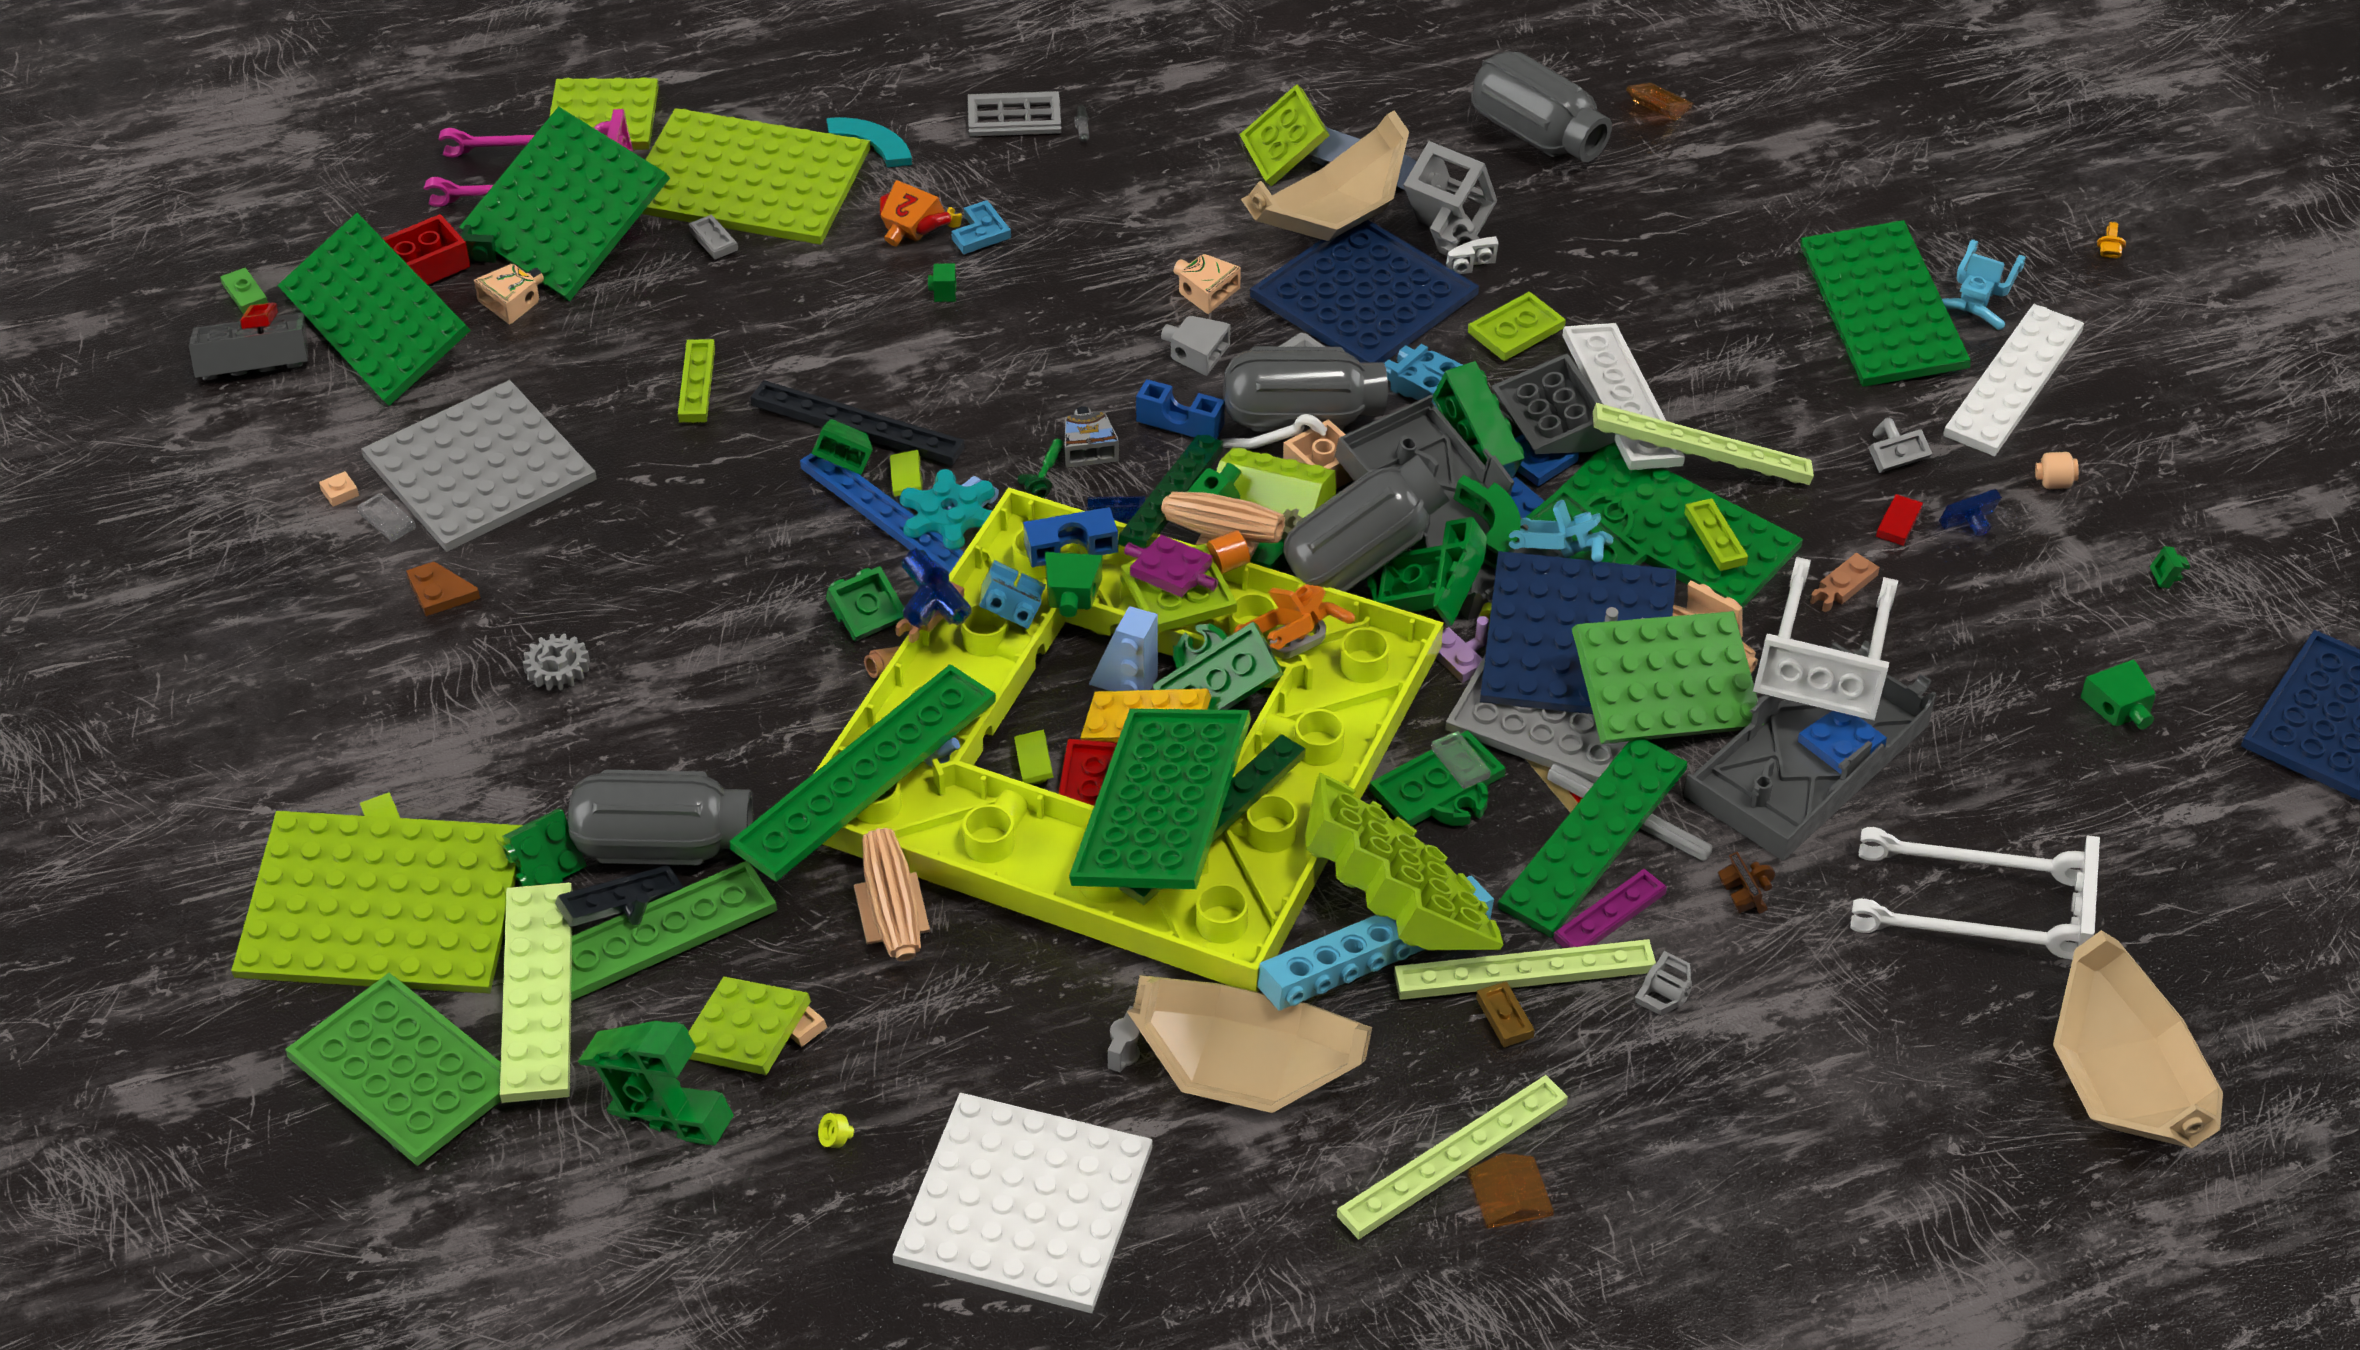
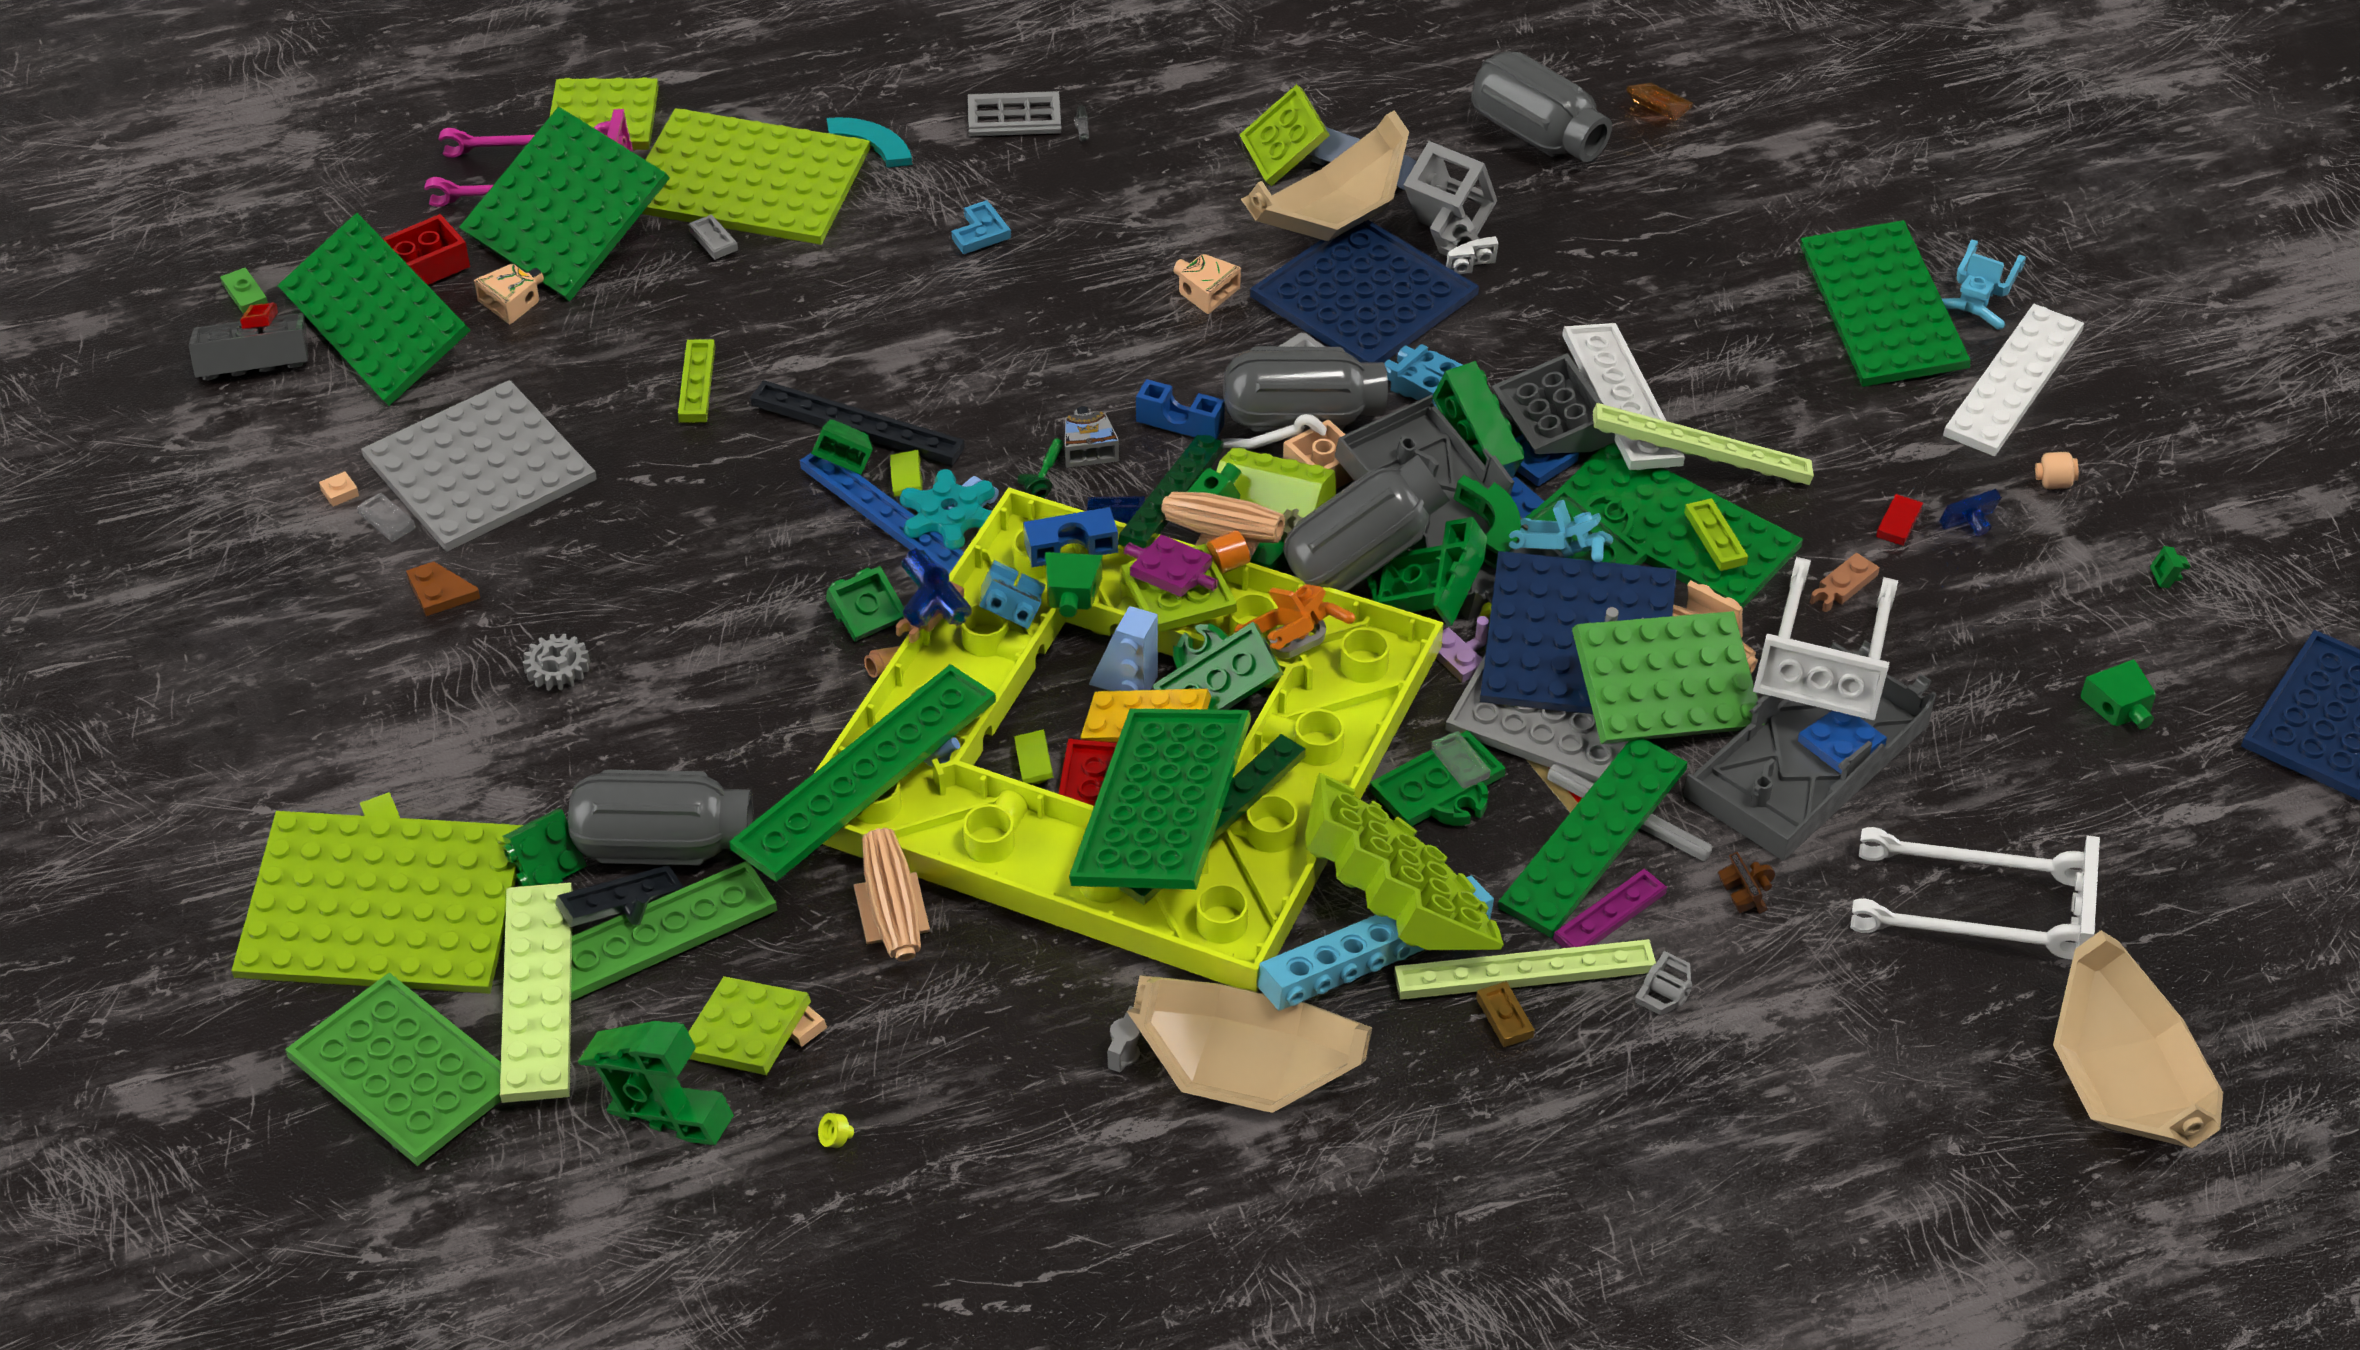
(479, 247): dark green bracket -> none
(913, 213): orange torso -> none
(943, 282): green plate -> none
(1024, 1202): white plate -> none
(1198, 342): light grey torso -> none
(1451, 1157): yellowish green plate -> none
(1510, 1190): clear orange slope -> none
(1516, 326): lime plate -> none
(1898, 449): light grey plate -> none
(2111, 245): light orange piece -> none

